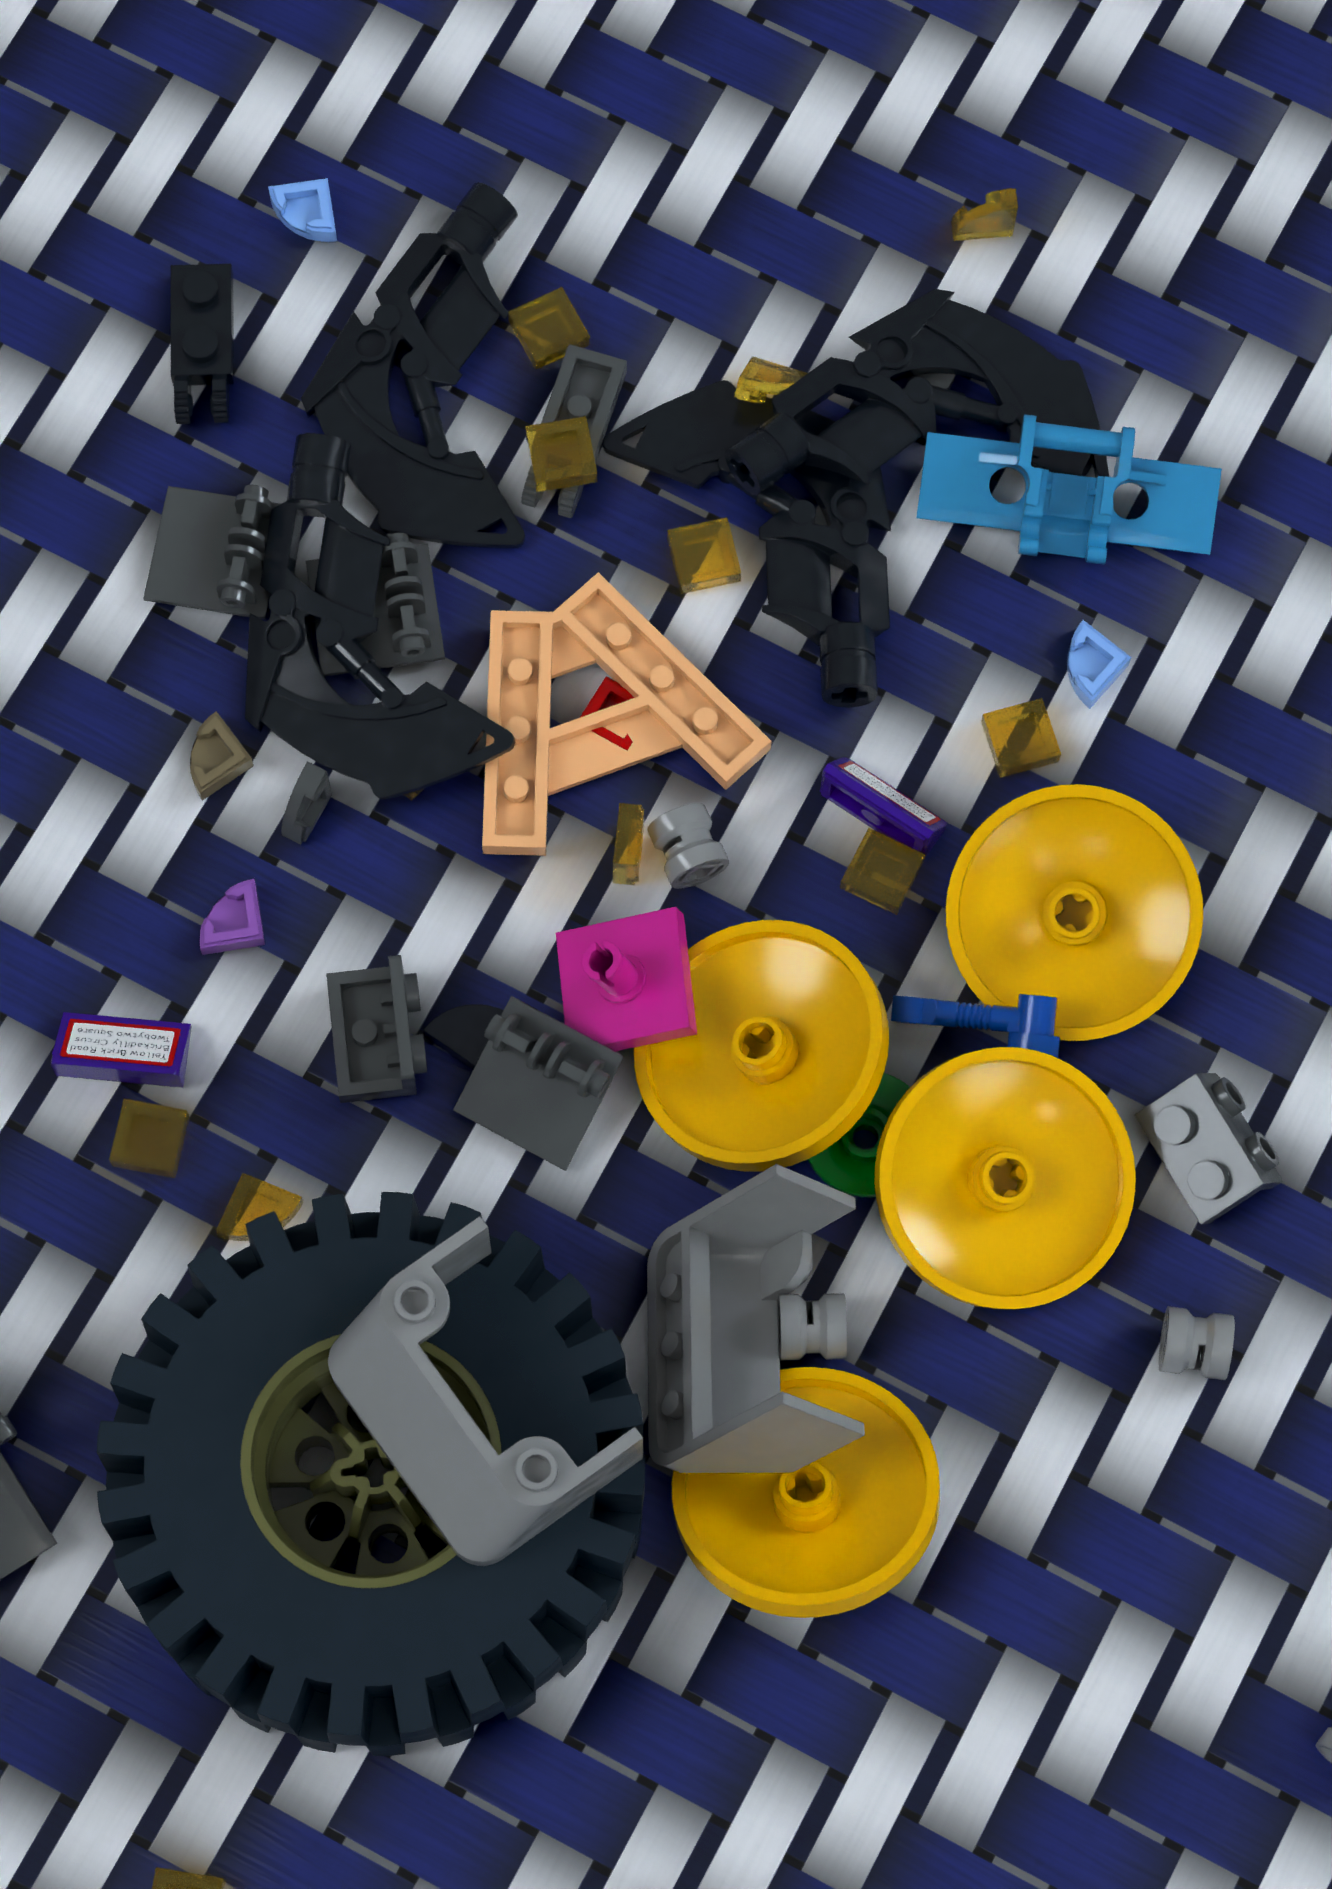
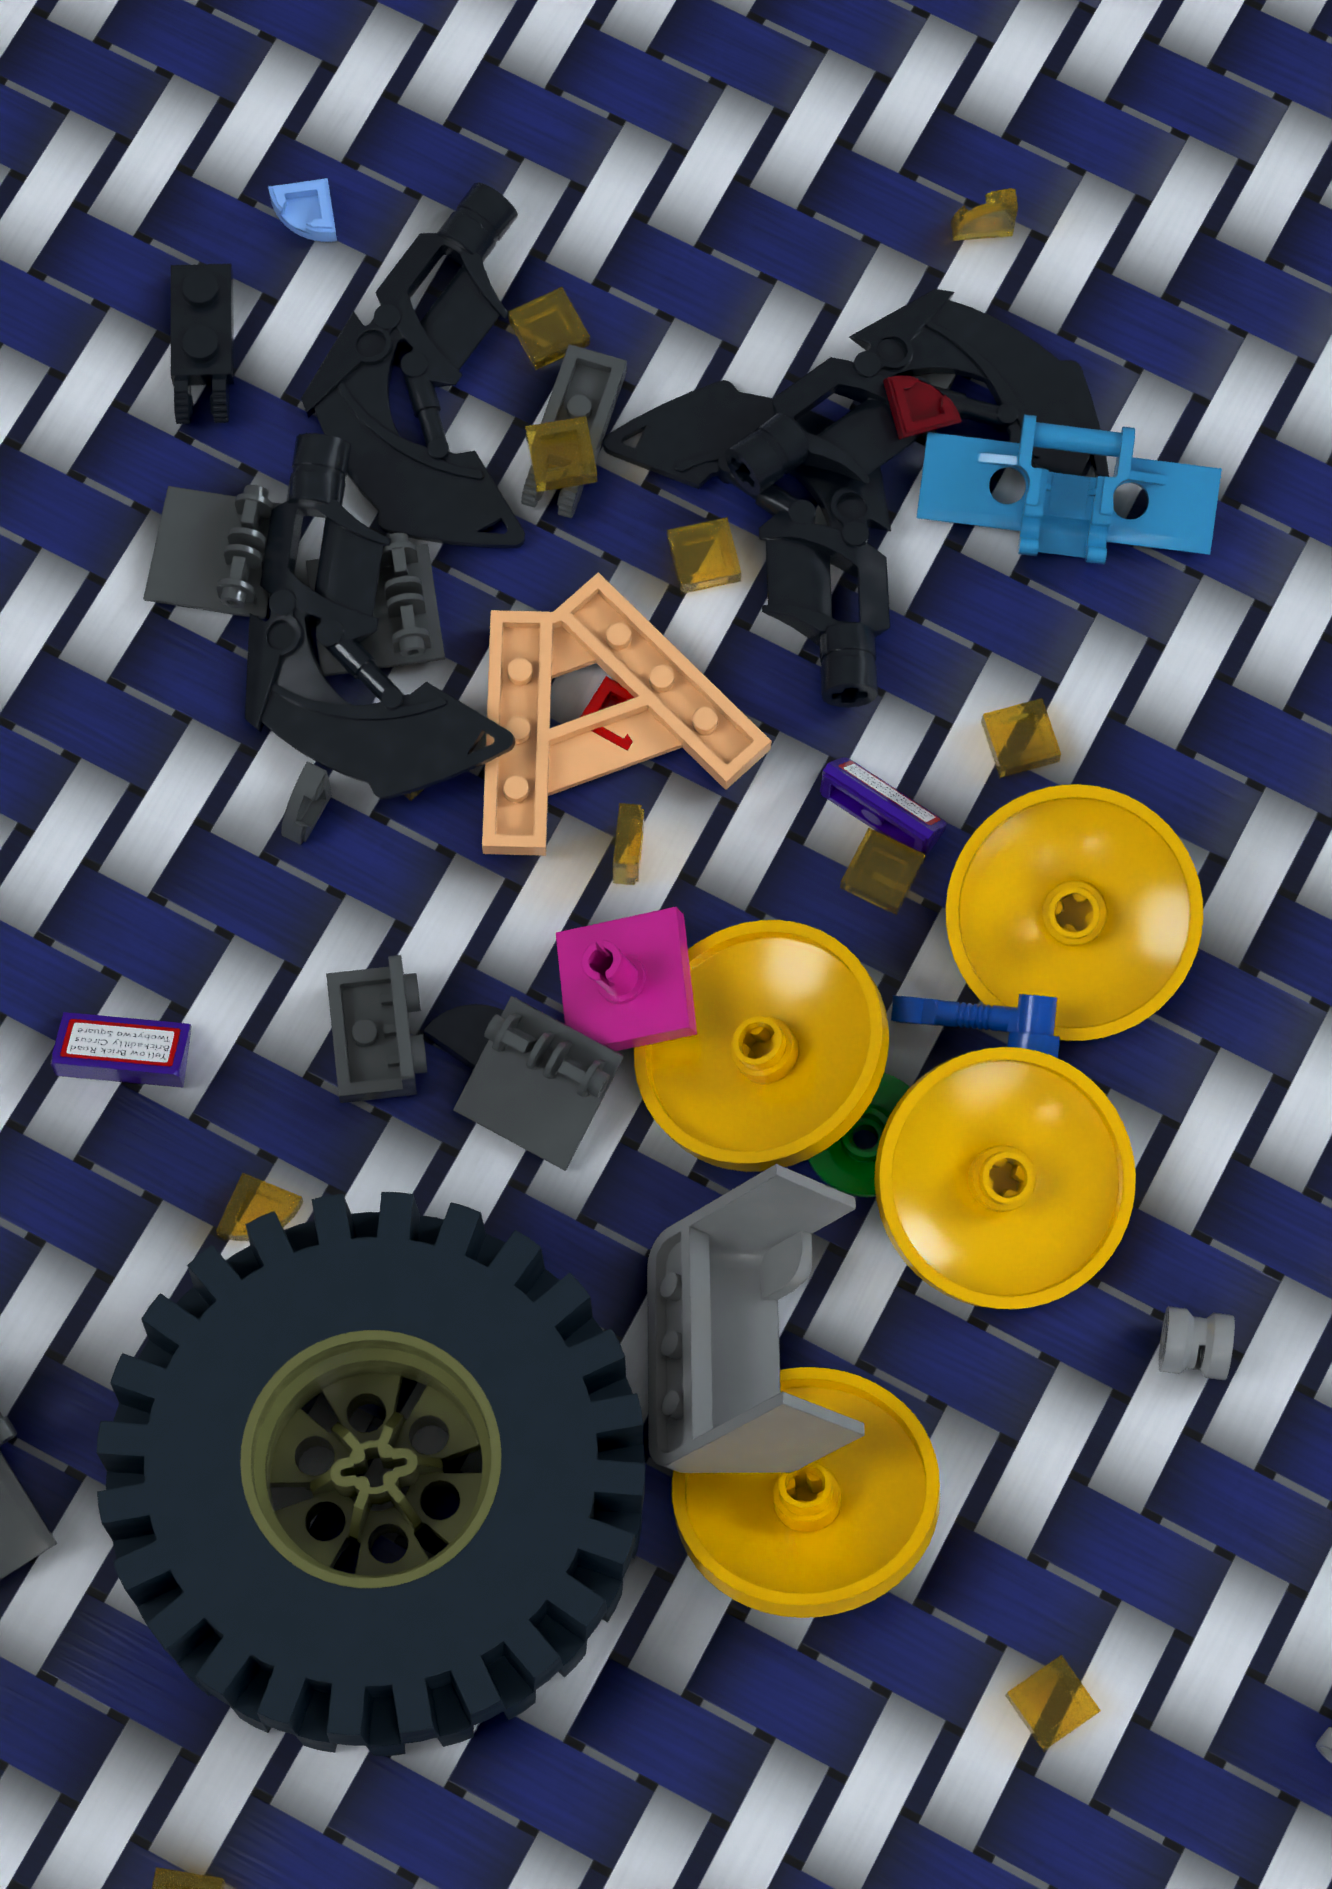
(149, 1138): clear yellow tile -> none
(216, 757): dark tan tile -> none
(233, 921): medium lavender tile -> none
(473, 1495): light grey windscreen -> none
(688, 845): light grey wheel -> none
(764, 378): clear yellow tile -> none
(812, 1326): light grey wheel -> none
(918, 406): none -> dark red tile
(1052, 1703): none -> clear yellow tile
(1093, 663): light blue tile -> none
(1209, 1145): bracket -> none

